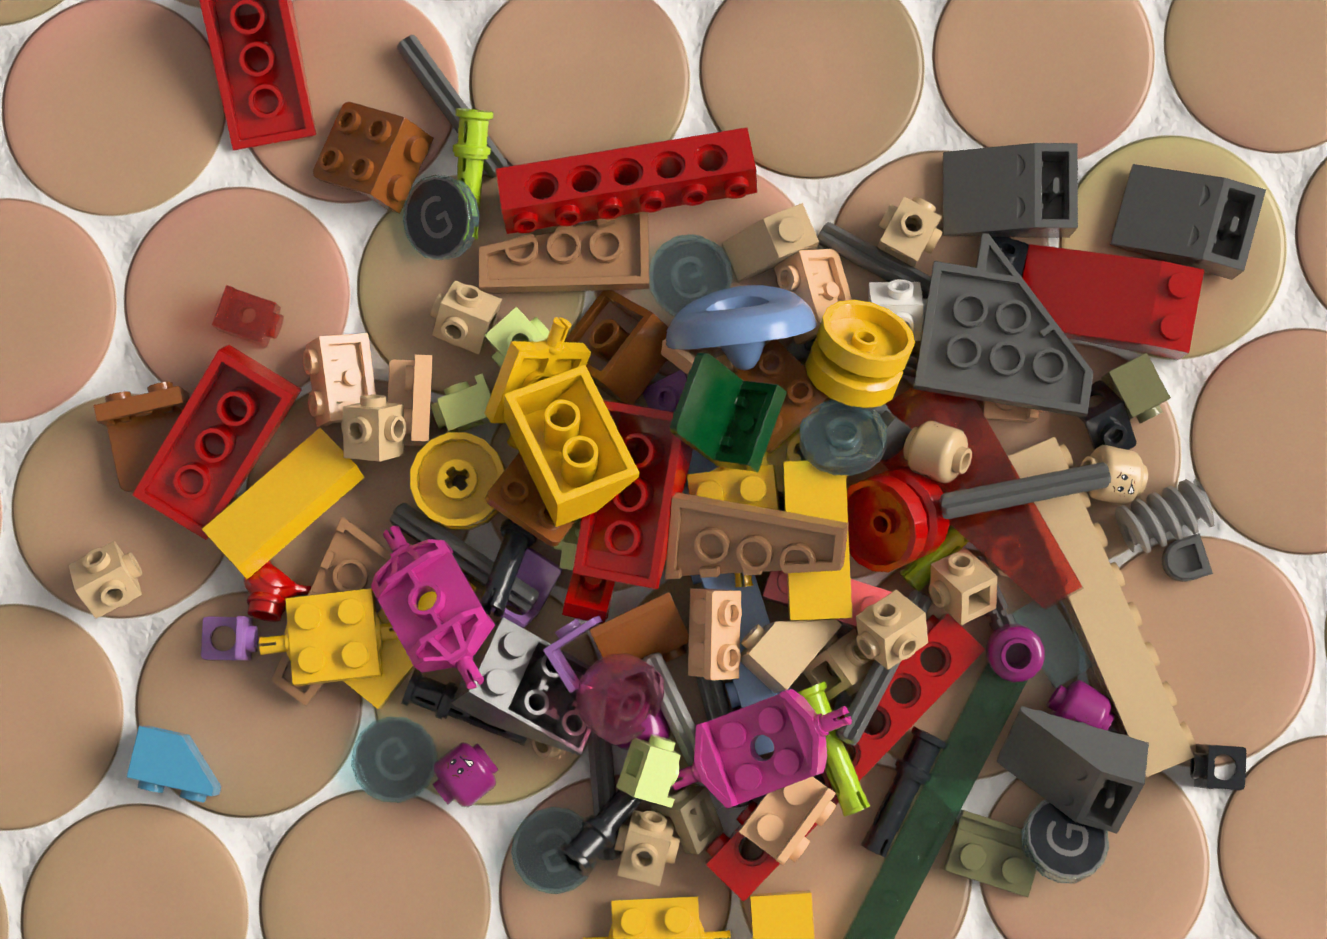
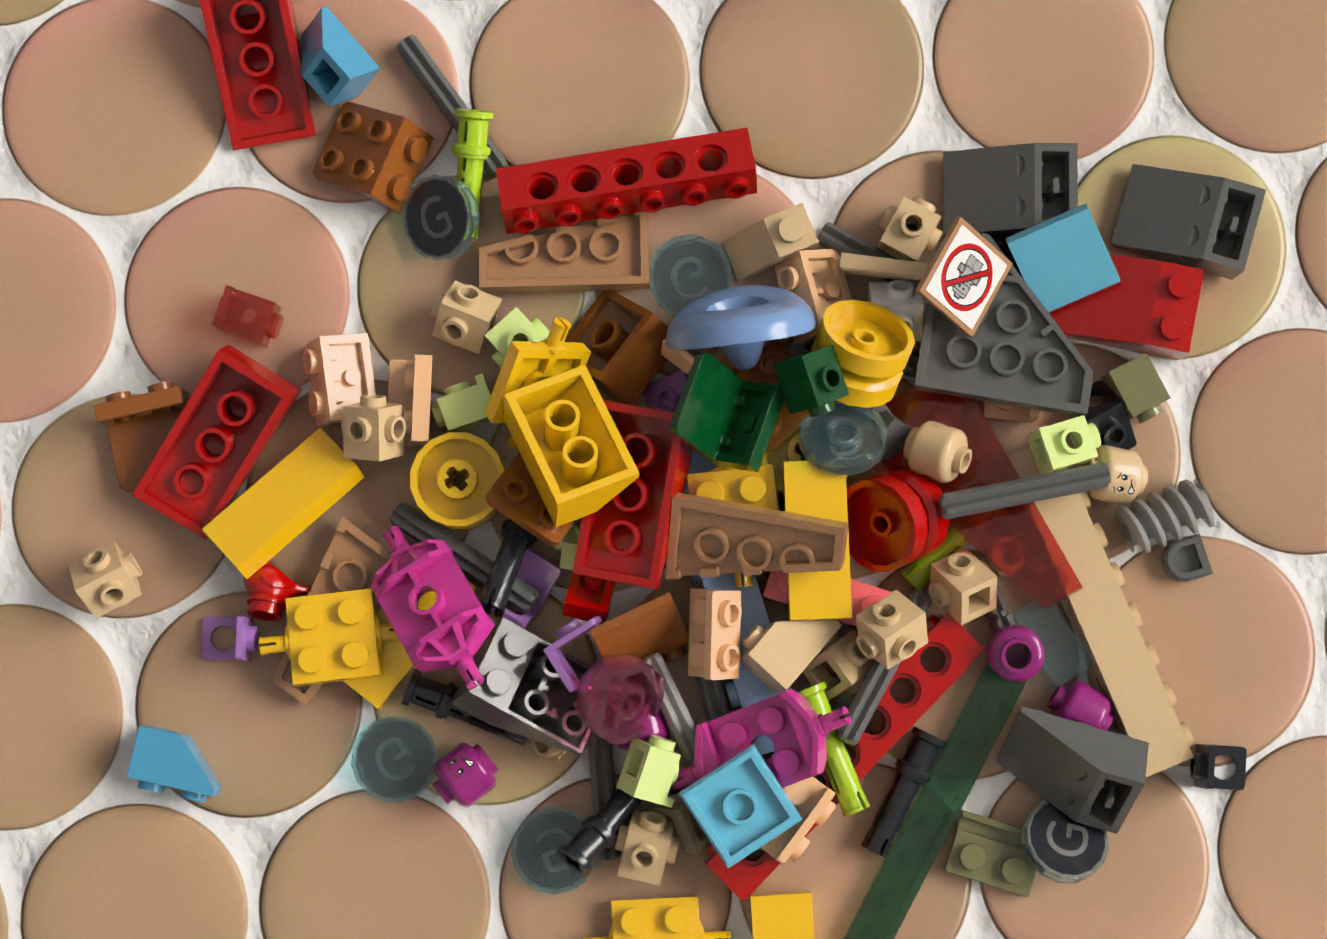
(334, 60): none -> dark azure slope
(740, 806): none -> medium azure tile
(811, 381): none -> dark green brick
(882, 267): none -> tan tile
(964, 276): none -> piece
(1050, 445): none -> yellowish green brick
(1063, 258): none -> medium azure tile

